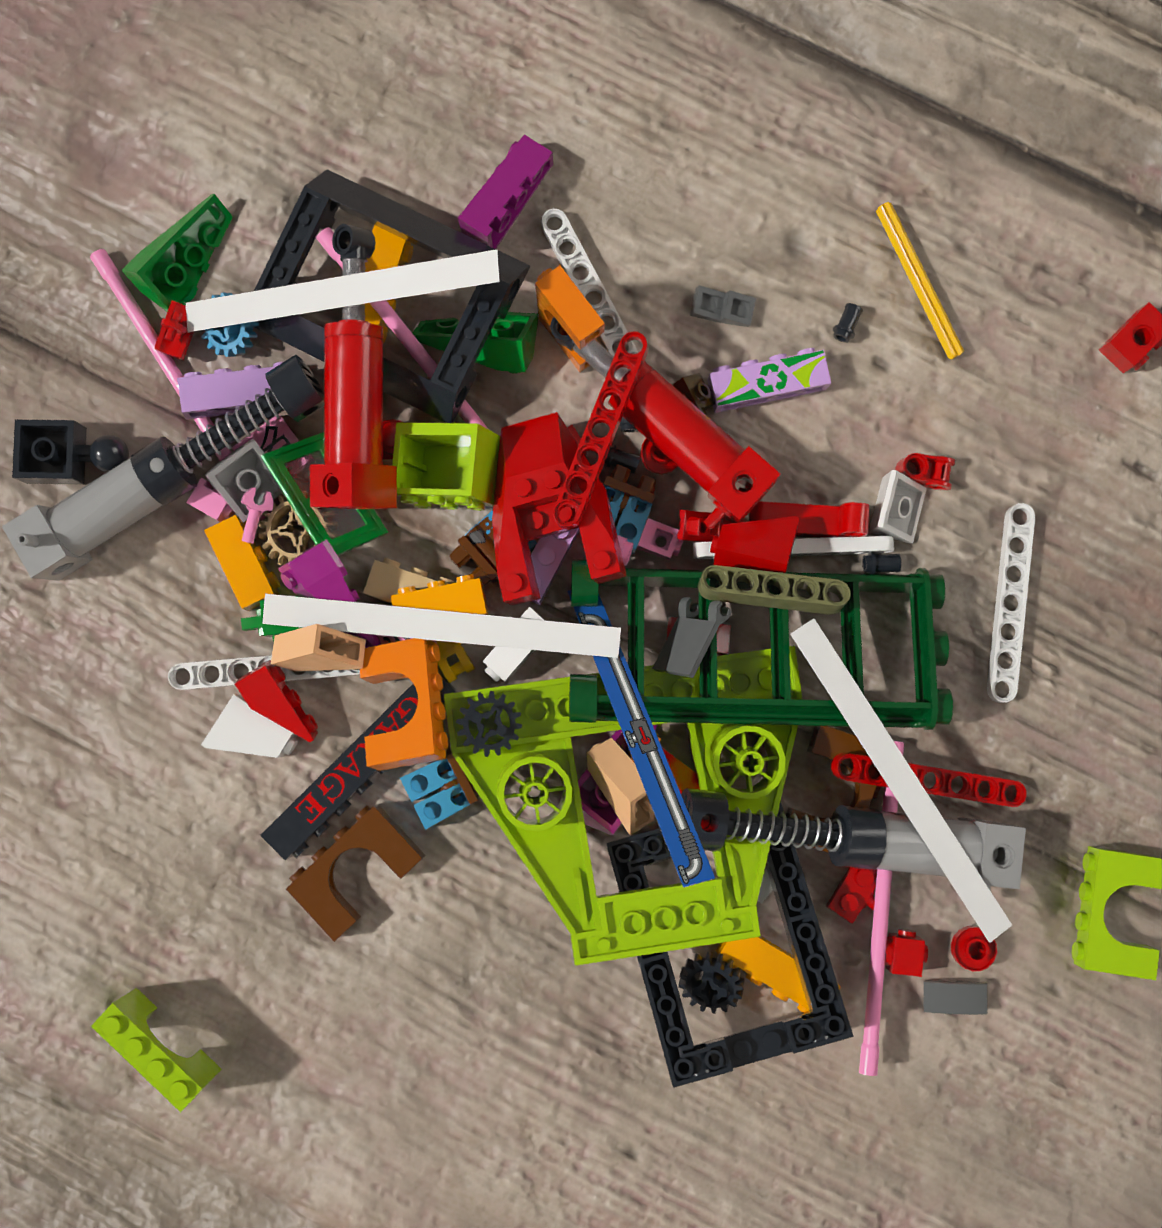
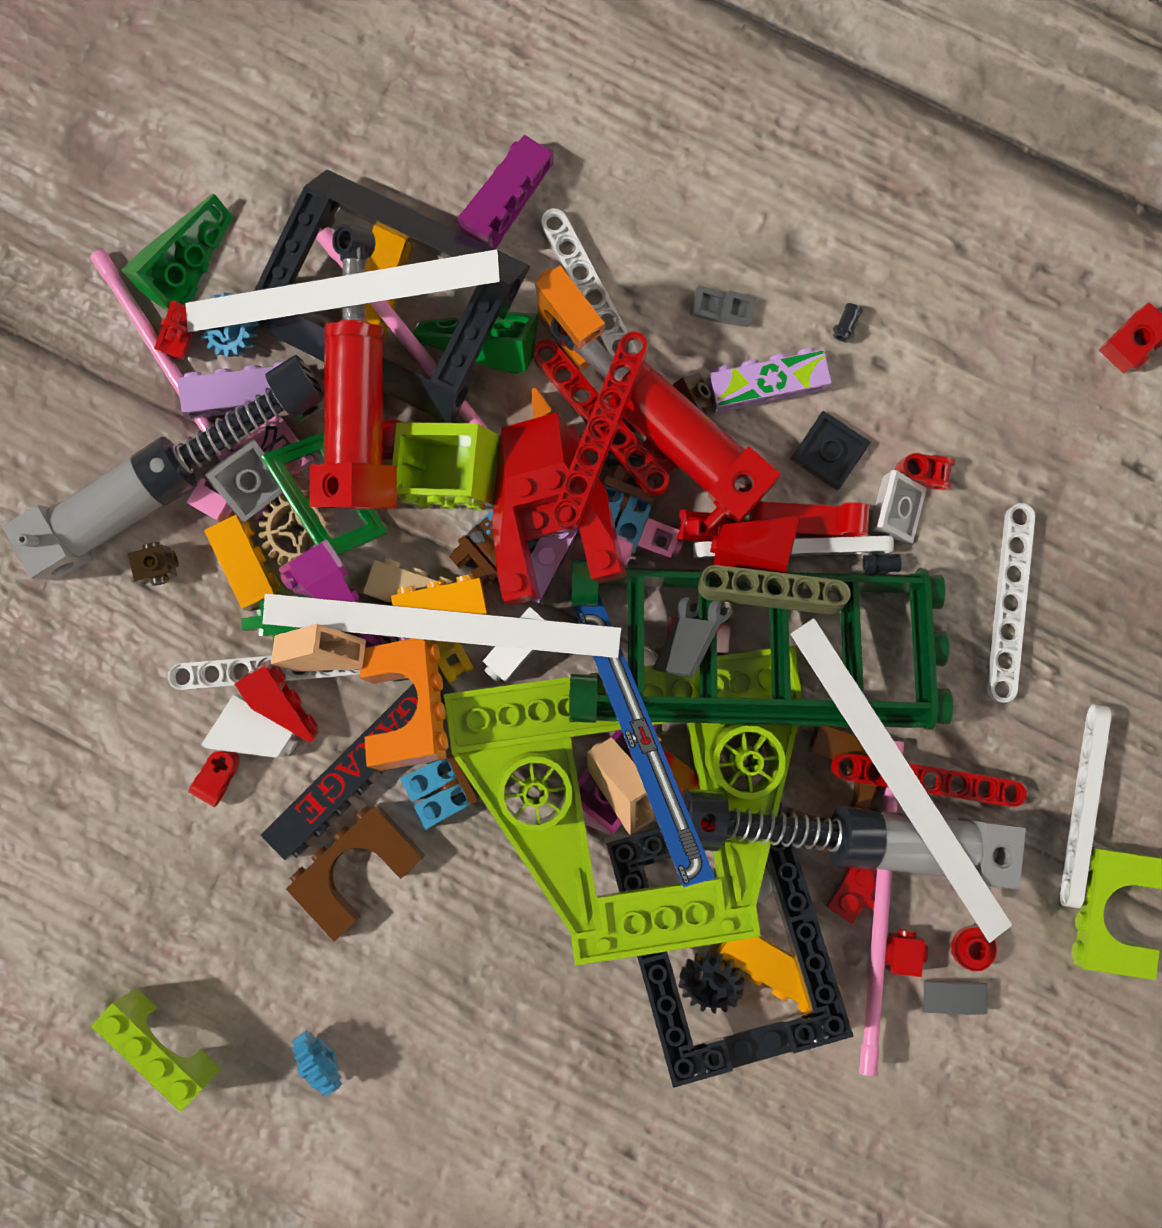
(68, 452): black brick -> none
(153, 564): none -> dark brown brick
(212, 780): none -> red piece
(254, 512): bright pink bar -> none
(316, 1063): none -> dark azure gear
(476, 717): black gear -> none
(539, 404): none -> orange slope
(584, 409): none -> red beam
(830, 450): none -> black tile
(919, 280): yellow axle -> none
(1085, 806): none -> white beam

